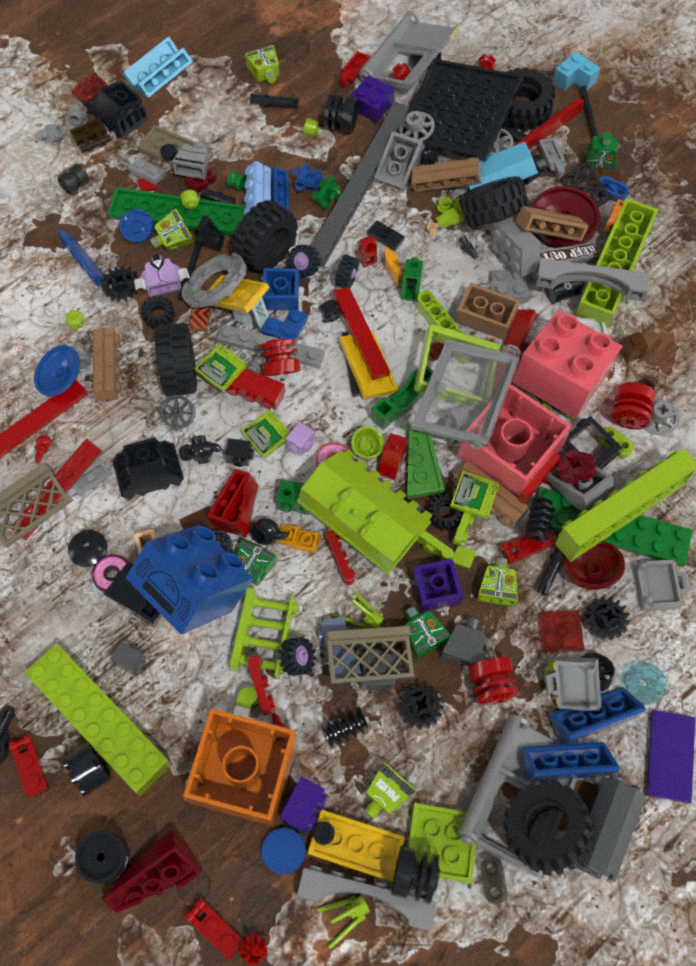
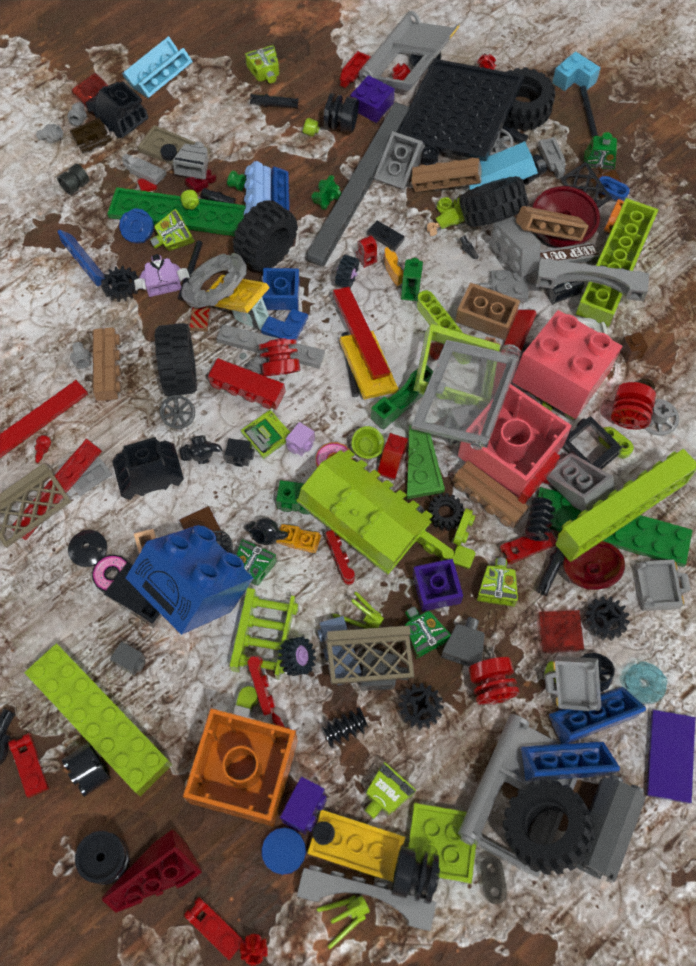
(57, 370): blue dish -> none
(74, 320): lime piece -> none
(154, 304): black tyre -> none
(209, 234): black slope -> none
(221, 367): tile -> none
(235, 504): red wedge -> none
(305, 259): black wheel -> none
(307, 178): blue hips -> none
(330, 311): black wheel -> none
(416, 124): light grey wheel -> none
(474, 495): tile -> none
(553, 124): red tile -> none
(584, 464): dark red plate -> none

